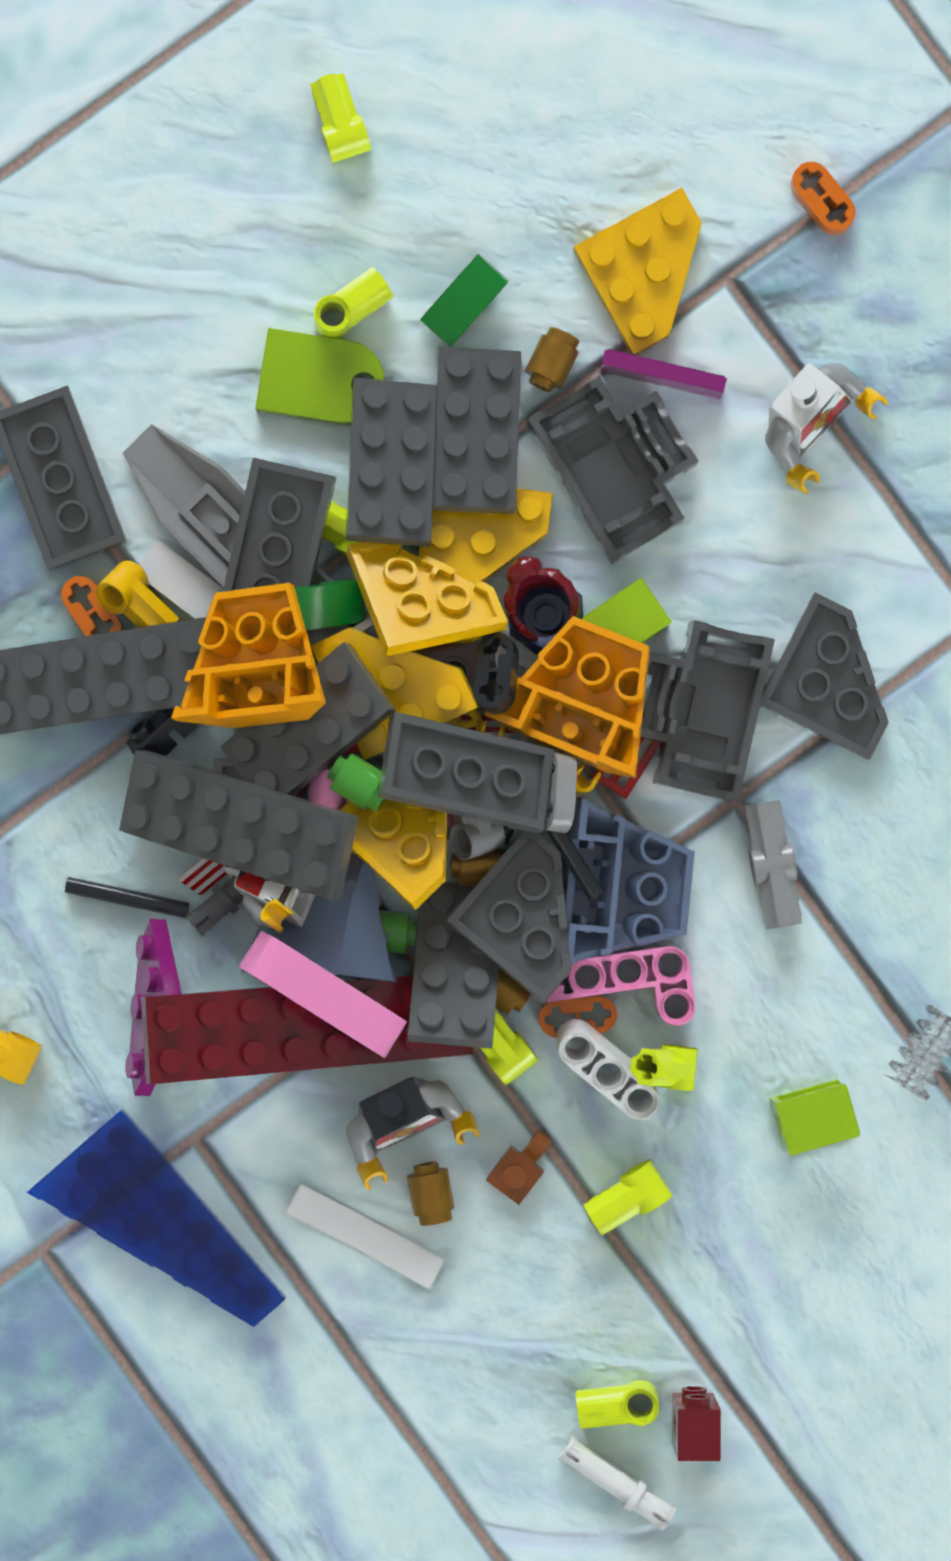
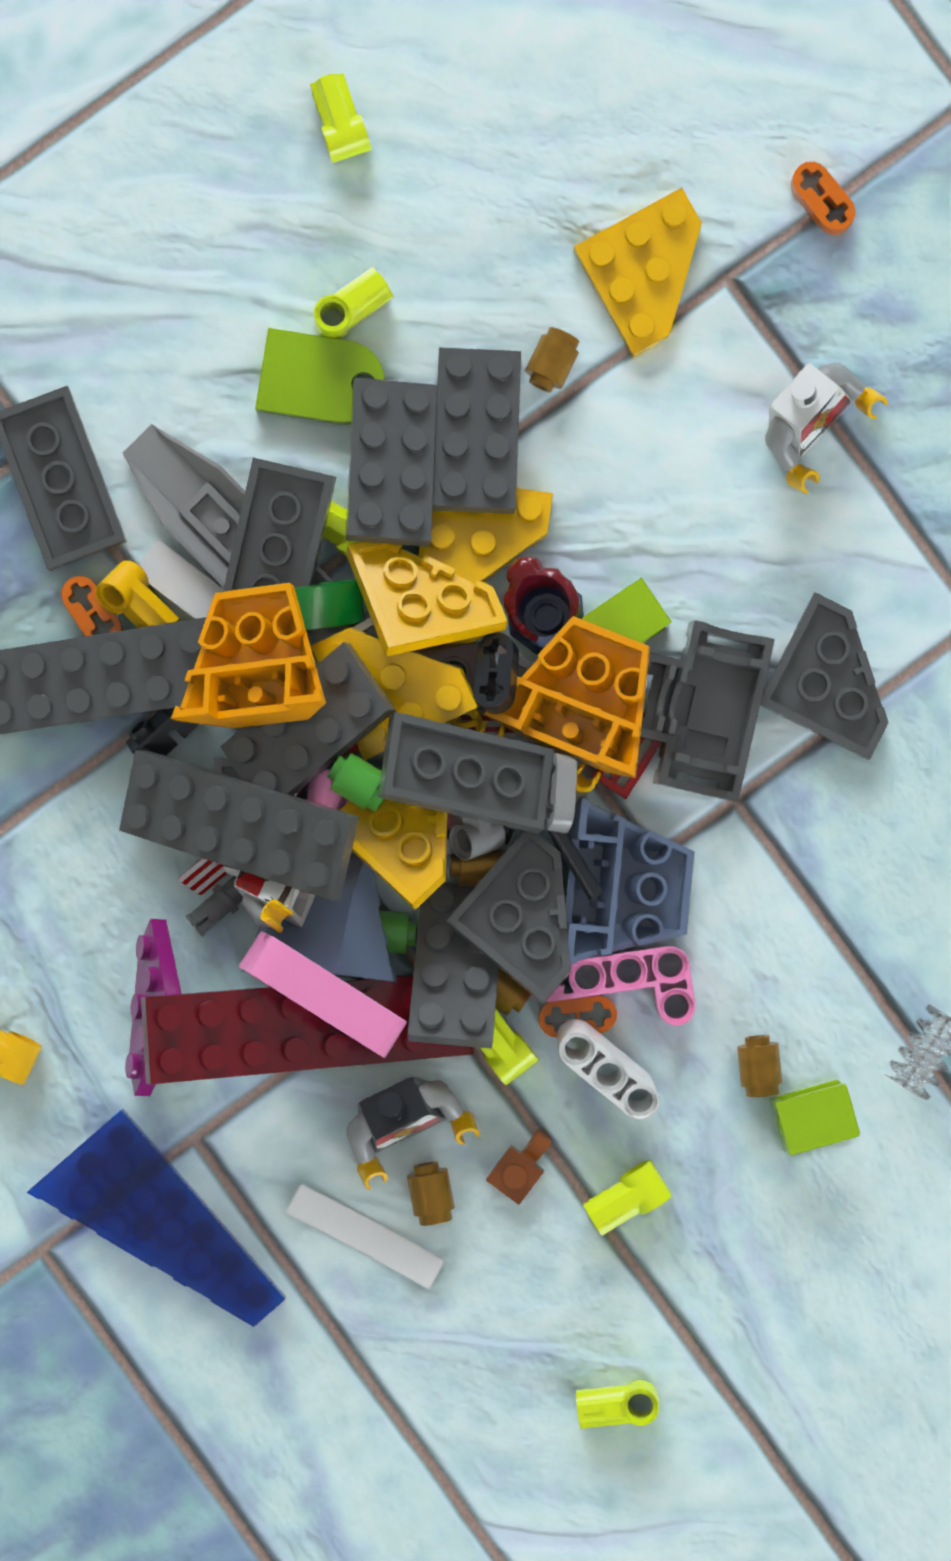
(127, 897): black bar -> none
(464, 300): green slope -> none
(615, 464): dark grey piece -> none
(617, 1483): white pin -> none
(663, 374): magenta tile -> none
(666, 1067): neon yellow piece -> none
(696, 1425): dark red brick -> none
(759, 1066): none -> pearl gold brick
(773, 864): light grey piece -> none

